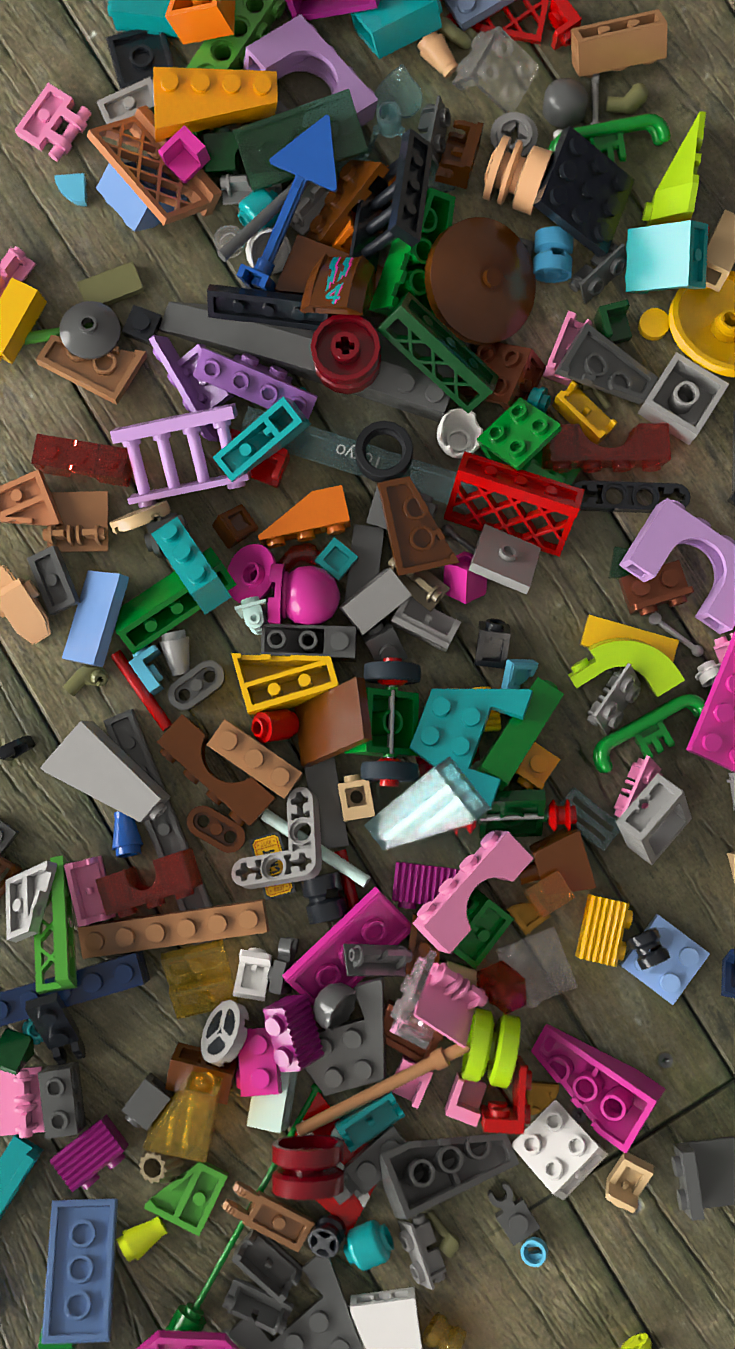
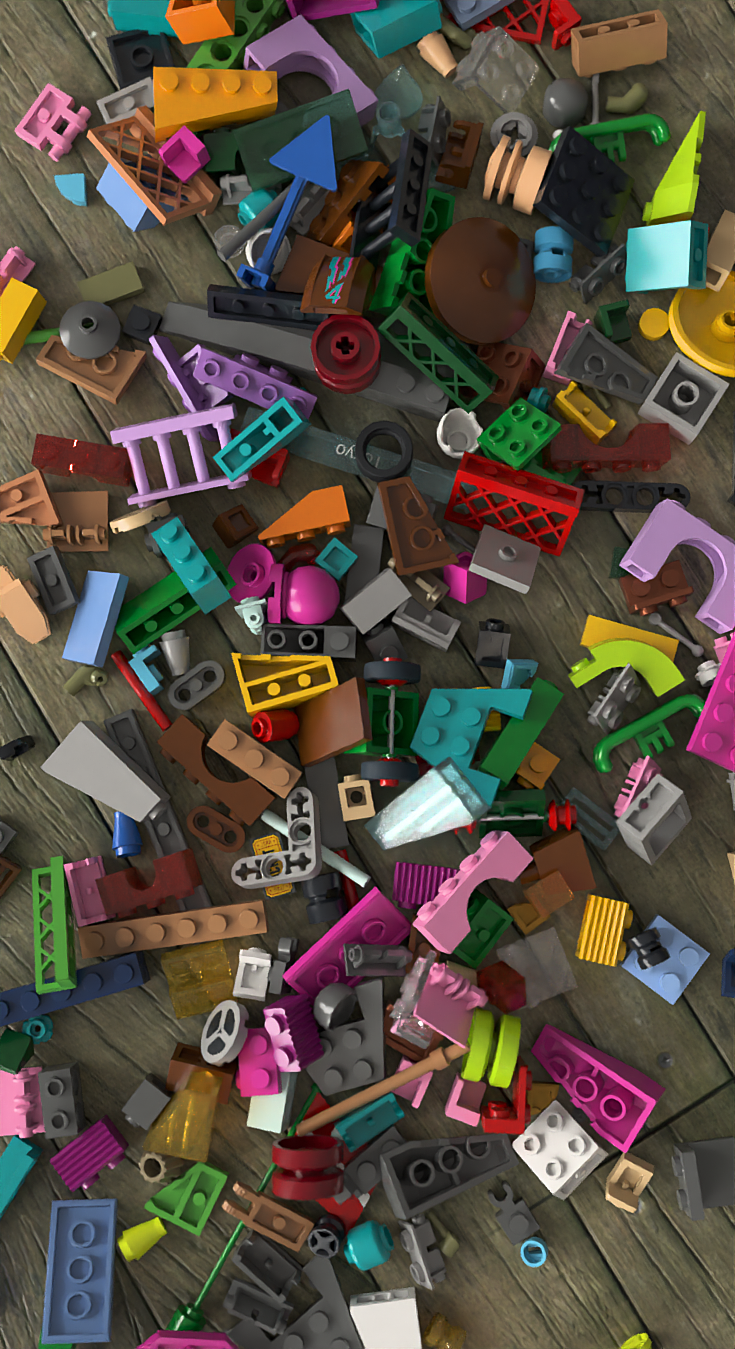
(27, 900): light grey wing -> none
(55, 1026): black hinge -> none

